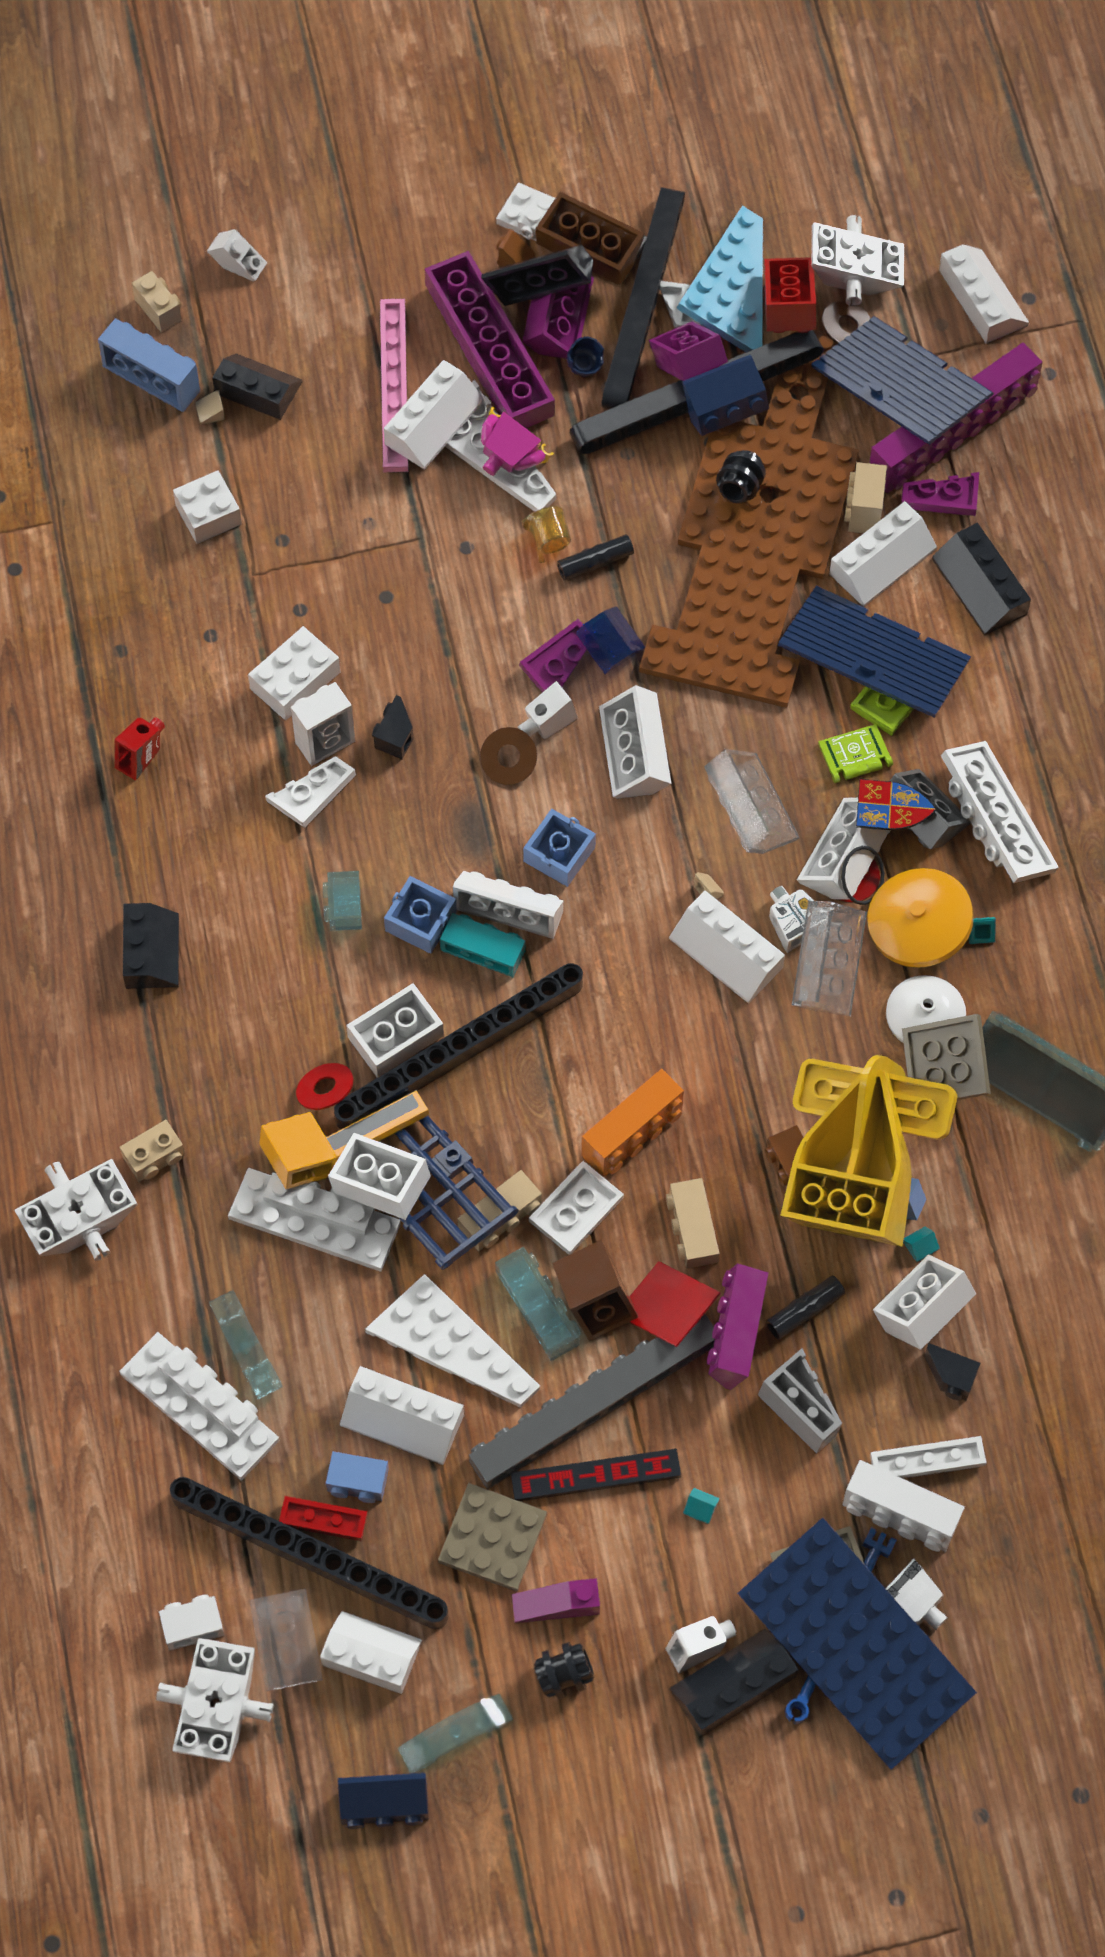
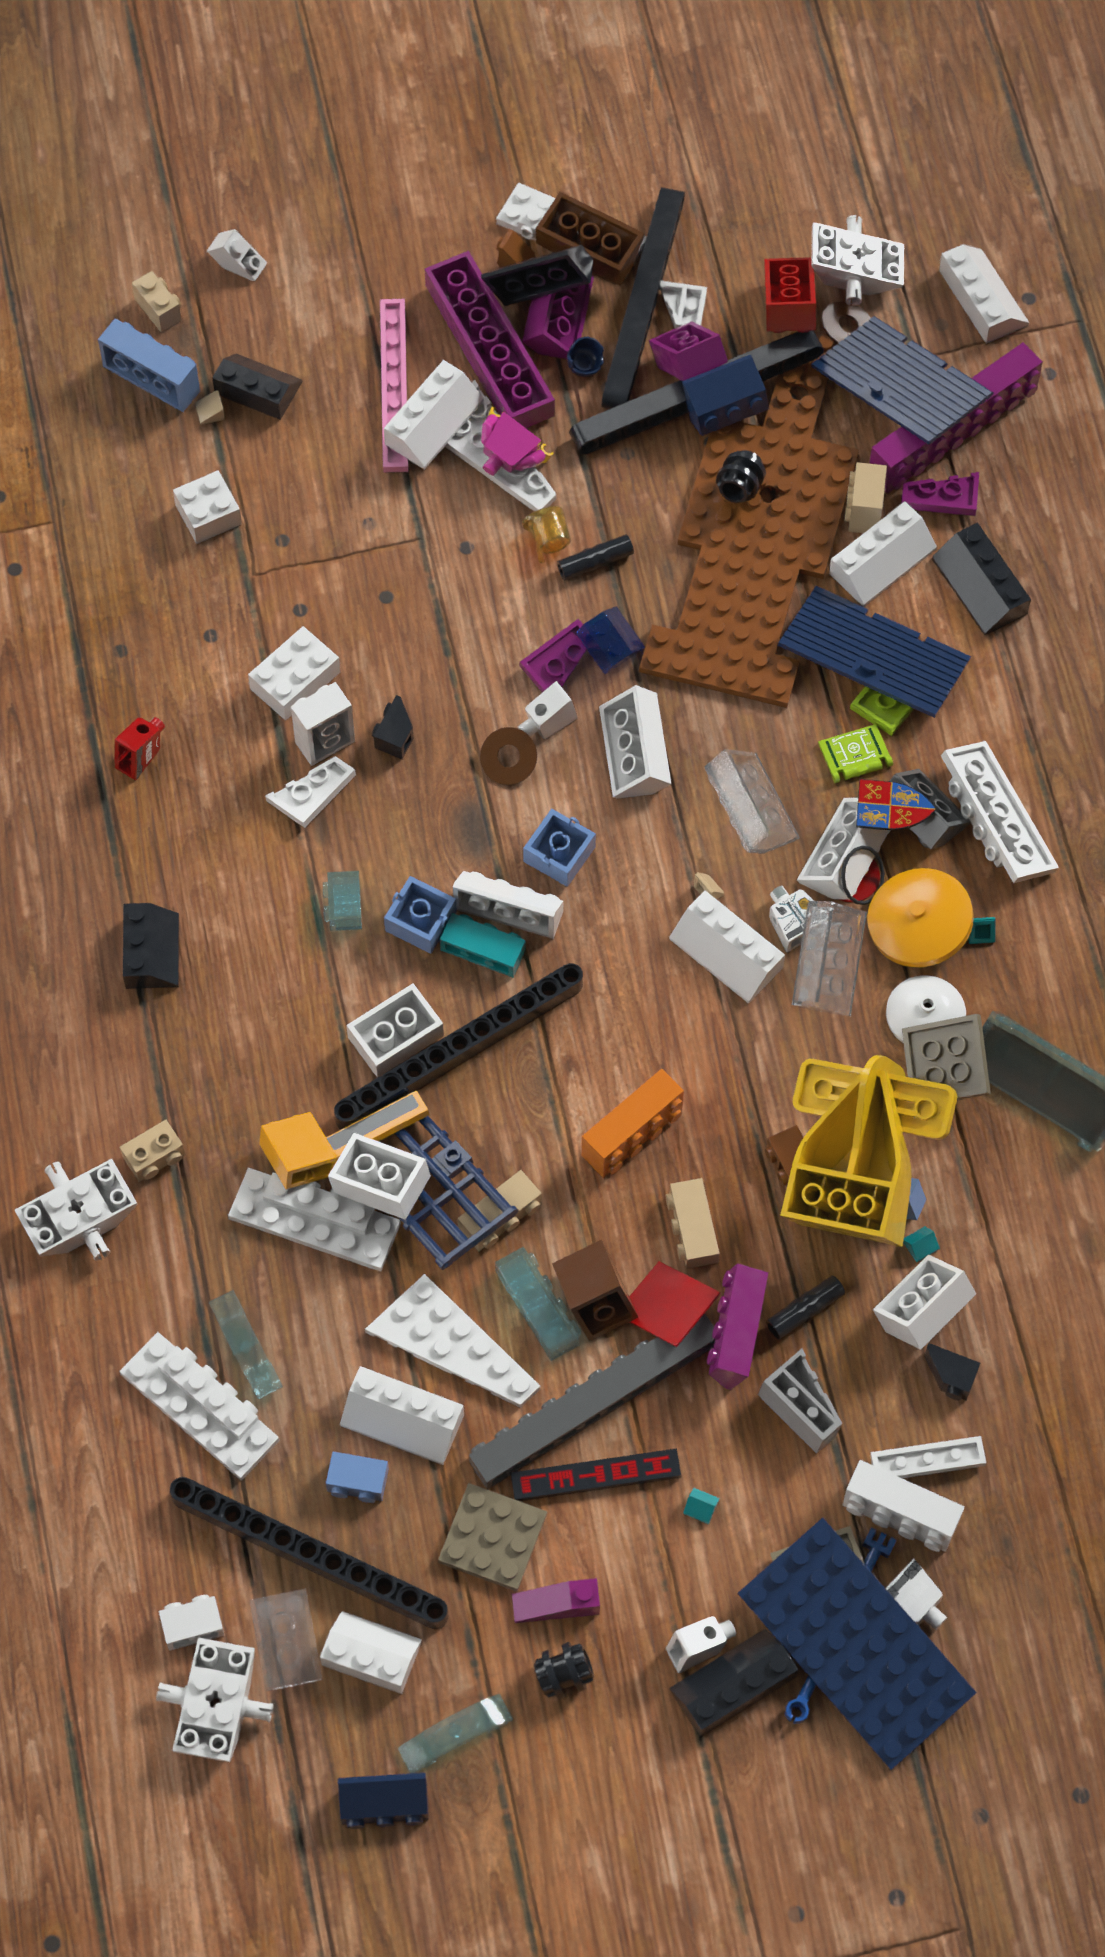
(305, 1089): red gear -> none
(323, 1518): red plate -> none
(576, 1207): white plate -> none
(730, 285): medium azure wing -> none

